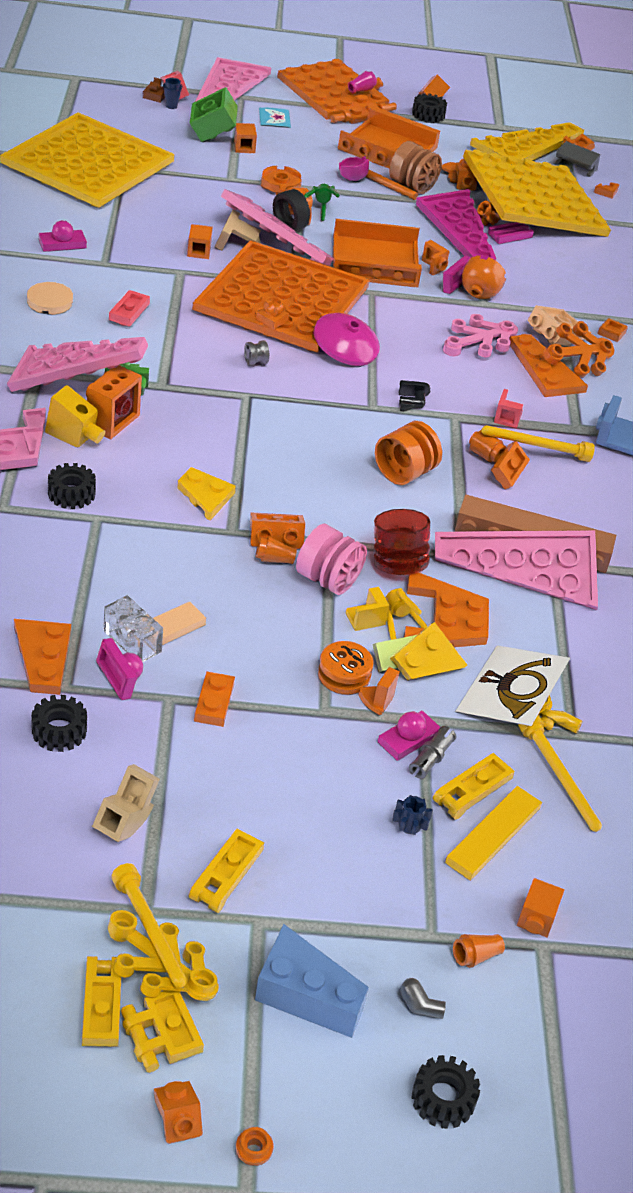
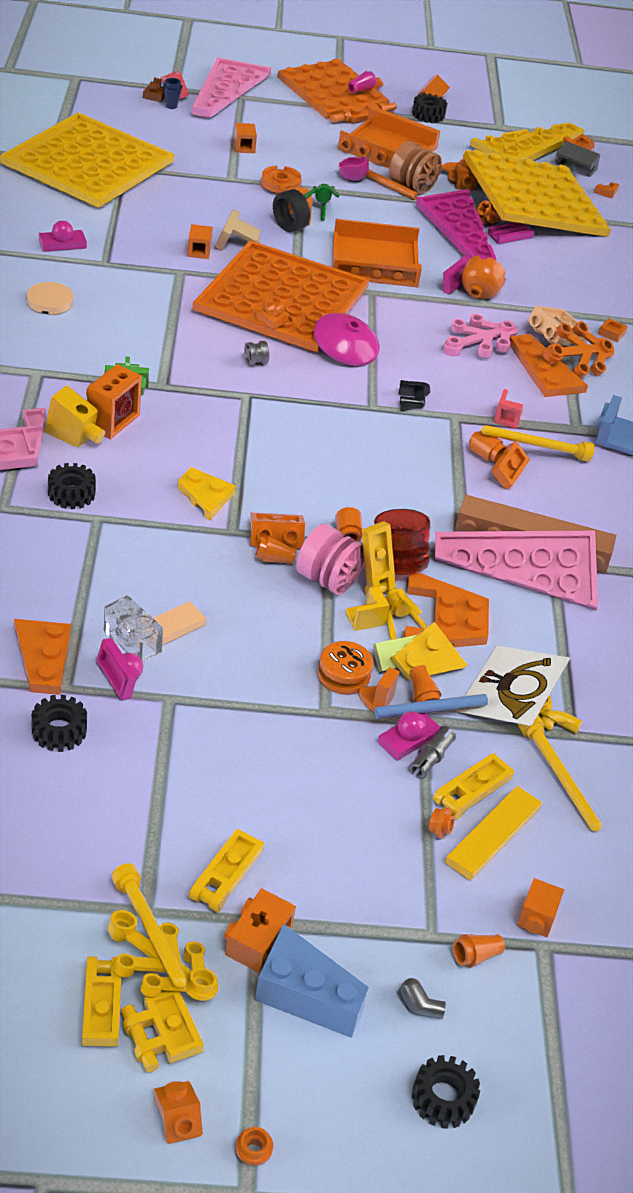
(72, 359): bright pink wing -> none
(129, 308): coral plate -> none
(129, 808): tan brick -> none
(213, 114): bright green brick -> none
(214, 699): orange plate -> none
(257, 929): none -> orange brick
(272, 224): bright pink wing -> none
(274, 117): medium azure sticker -> none
(349, 523): none -> orange brick
(378, 557): none -> yellow plate
(408, 452): orange wheel -> none
(412, 815): dark blue gear -> none
(423, 685): none -> orange cone
(431, 705): none -> medium blue bar
(435, 256): orange bracket -> none
(441, 822): none -> orange plate

